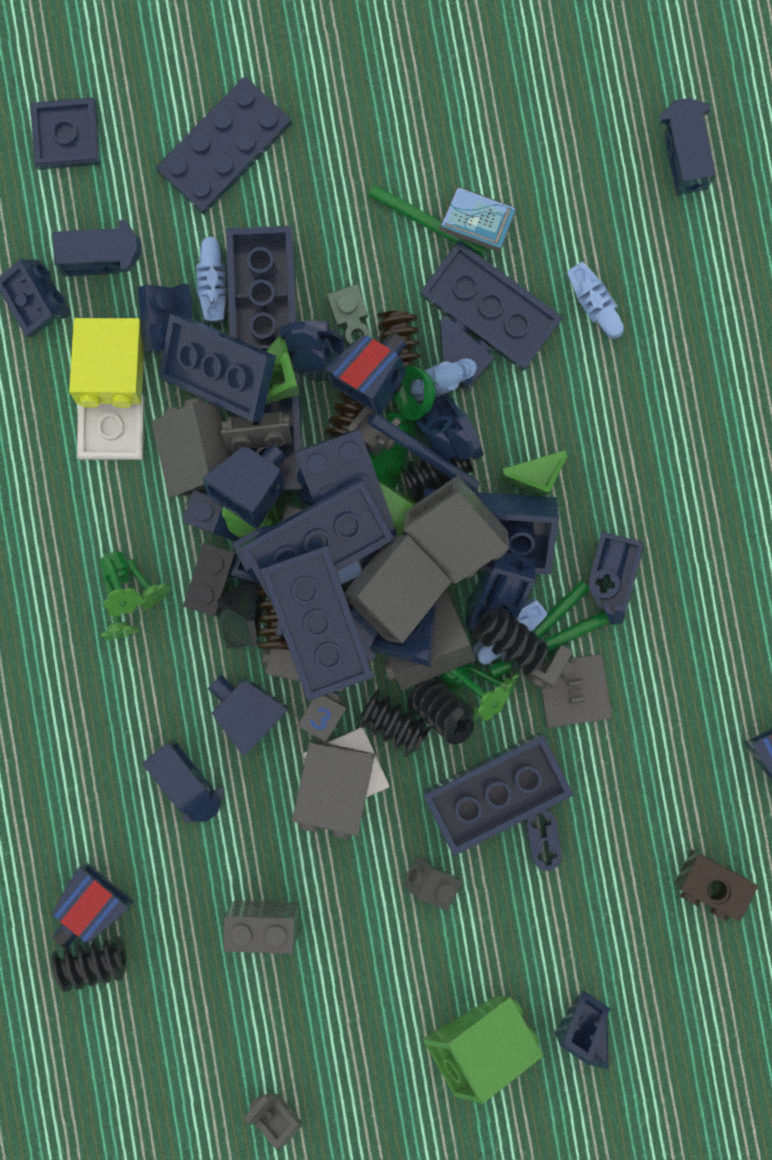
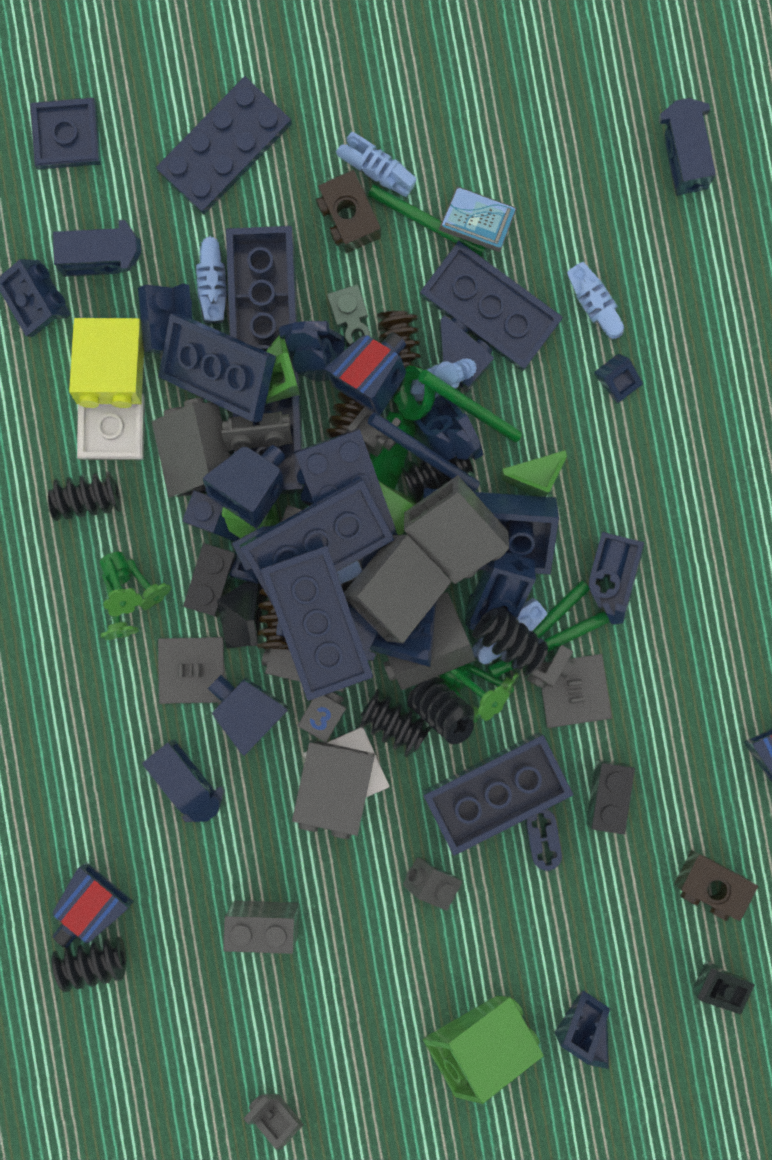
(84, 497): none -> black piece
(189, 668): none -> dark grey piece
(343, 193): none -> dark brown brick
(376, 164): none -> light blue hinge
(469, 406): none -> green bar
(610, 796): none -> black brick
(618, 377): none -> dark blue slope
(722, 988): none -> black slope

